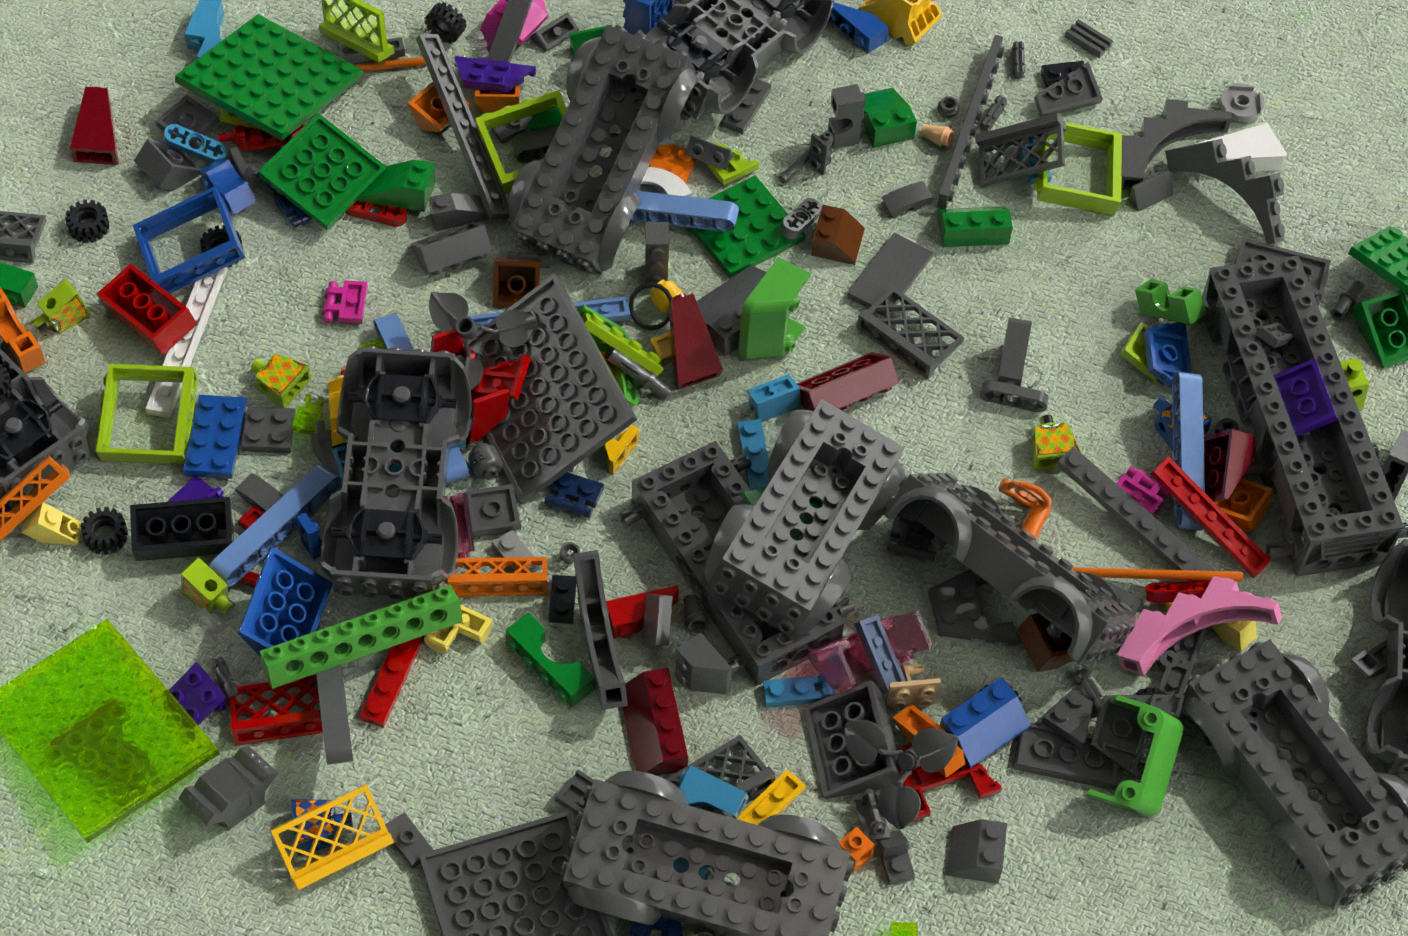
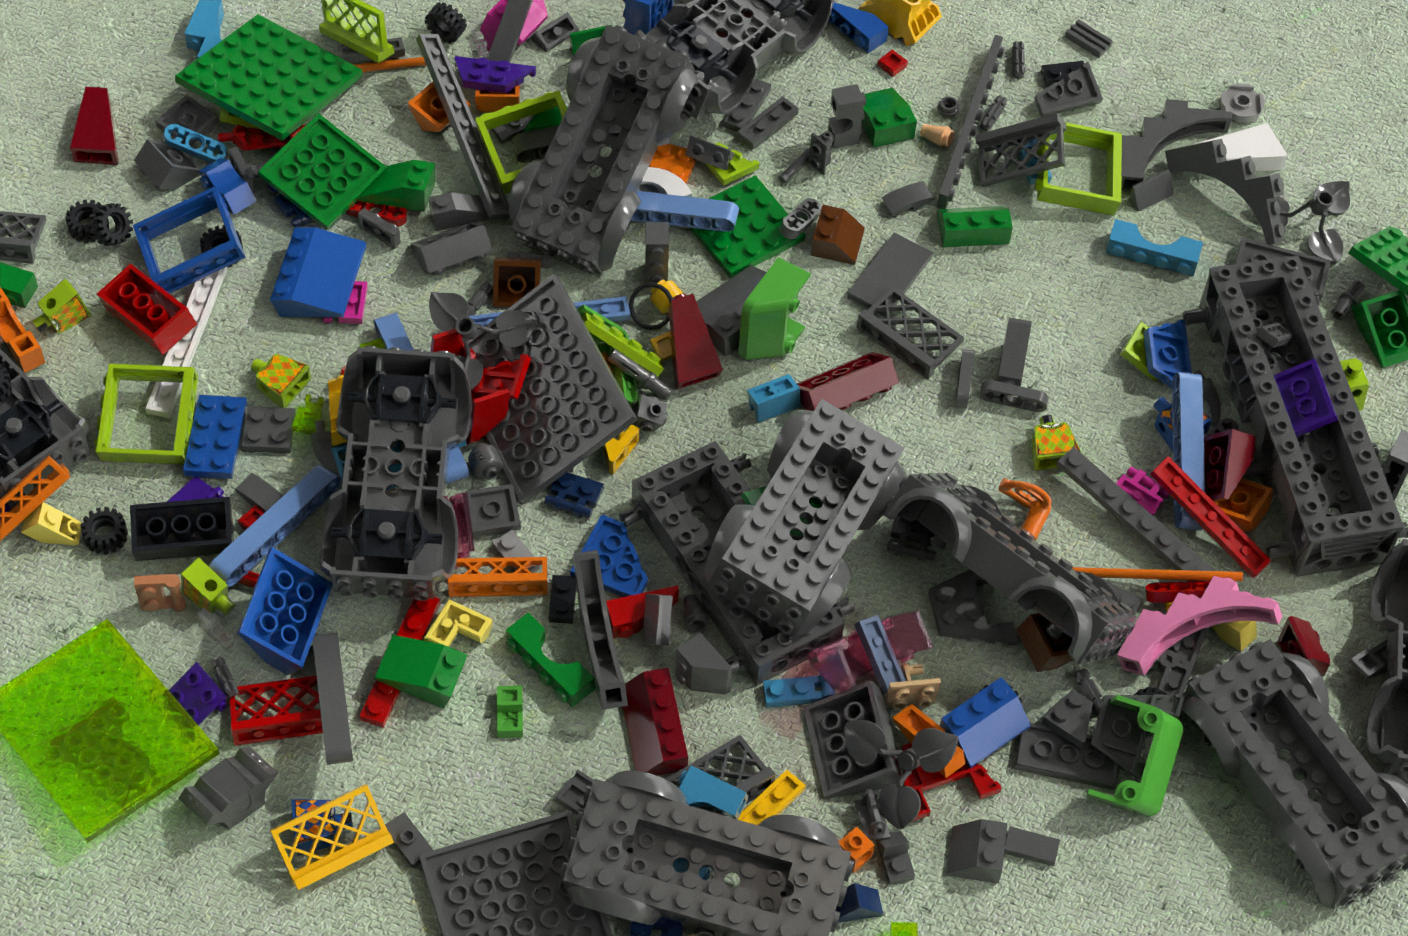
(99, 225): none -> black tyre
(152, 595): none -> nougat plate
(309, 535): blue plate -> none
(317, 274): none -> blue slope
(361, 636): bright green brick -> none
(379, 228): none -> flat silver plate
(421, 669): none -> green slope
(479, 298): none -> dark grey axle
(509, 711): none -> bright green slope
(564, 550): dark grey hinge -> none
(618, 558): none -> blue plate
(649, 412): none -> dark grey brick
(753, 444): dark azure plate -> none
(767, 122): none -> dark grey plate
(860, 903): none -> dark blue slope
(892, 63): none -> red tile
(964, 378): none -> dark grey beam
(1031, 846): none -> dark grey tile
(1130, 244): none -> dark azure arch
(1181, 306): bright green arch -> none
(1212, 397): none -> dark grey bar
(1300, 639): none -> dark red slope
(1330, 198): none -> dark grey plant

